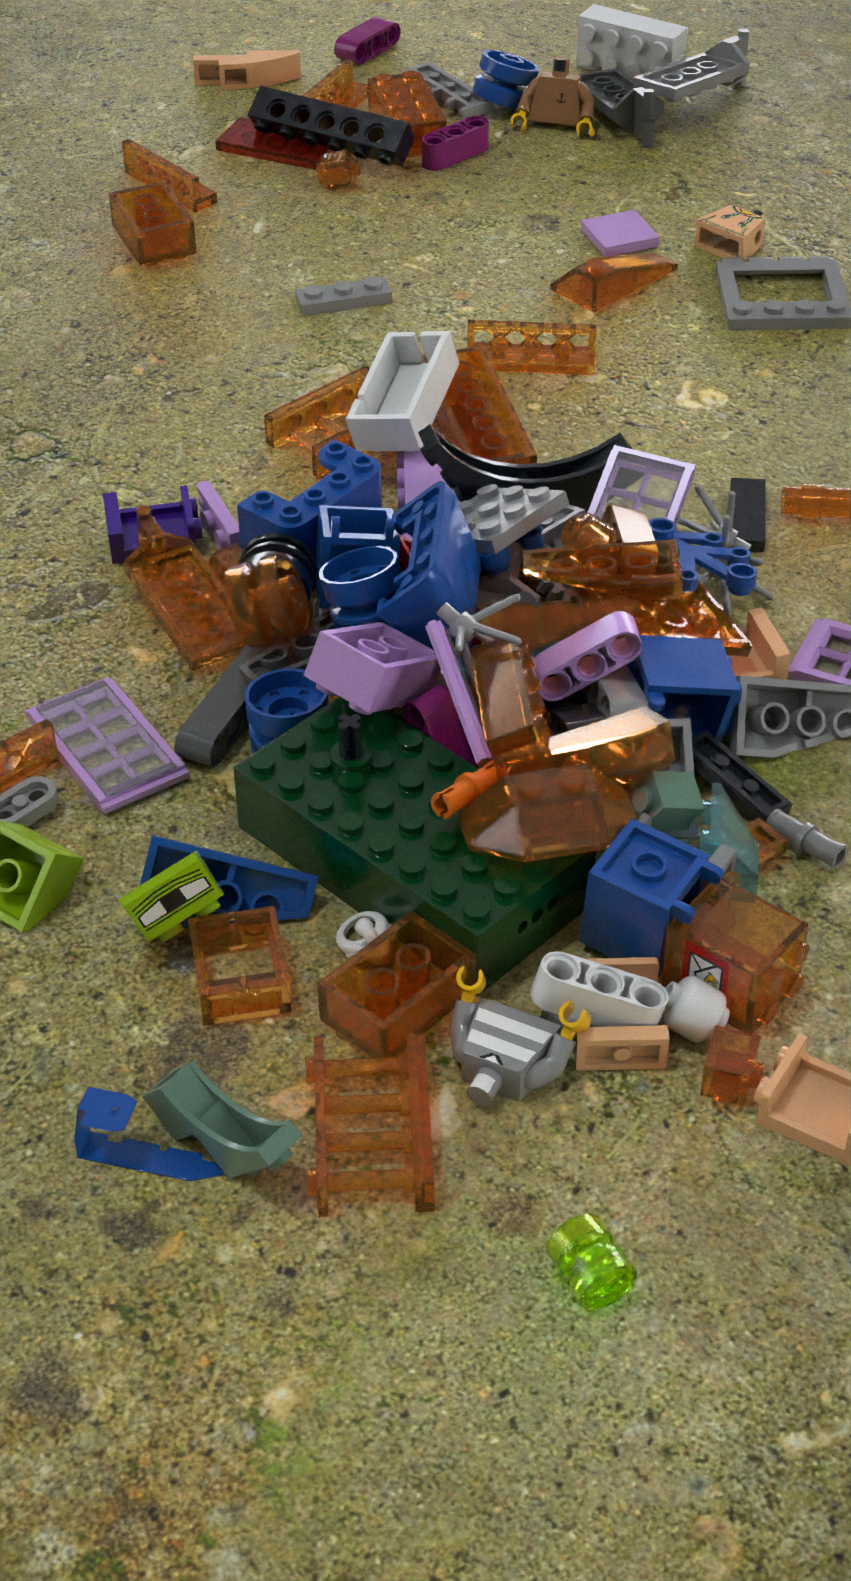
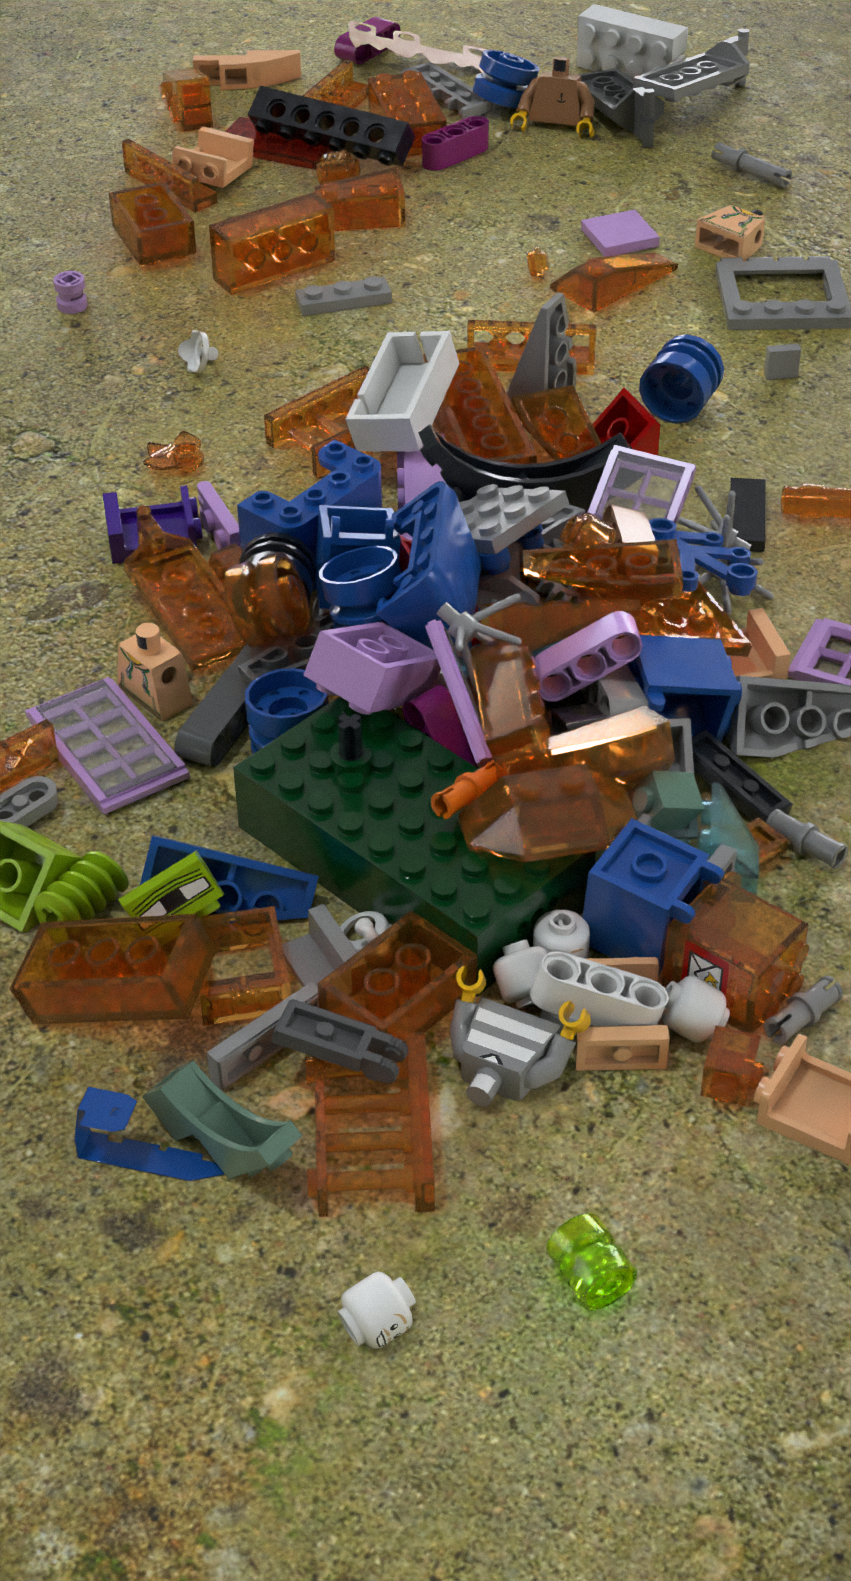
(70, 292): none -> lavender wheel
(81, 890): none -> lime piece
(114, 969): none -> clear orange brick
(153, 672): none -> light nougat torso
(181, 455): none -> clear orange plate
(187, 98): none -> clear orange wedge
(191, 351): none -> white piece
(217, 158): none -> light nougat panel
(253, 1042): none -> light grey tile
(272, 243): none -> clear orange brick
(320, 951): none -> light grey panel
(340, 1041): none -> dark grey hinge
(366, 200): none -> clear orange wedge
(376, 1310): none -> white head
(410, 48): none -> piece
(517, 972): none -> white head
(537, 262): none -> clear orange plate
(546, 355): none -> light grey wedge
(557, 421): none -> clear orange wedge
(562, 932): none -> white head
(633, 420): none -> red slope
(681, 379): none -> blue wheel
(742, 161): none -> light grey pin
(782, 361): none -> light grey tile
(803, 1010): none -> light grey pin

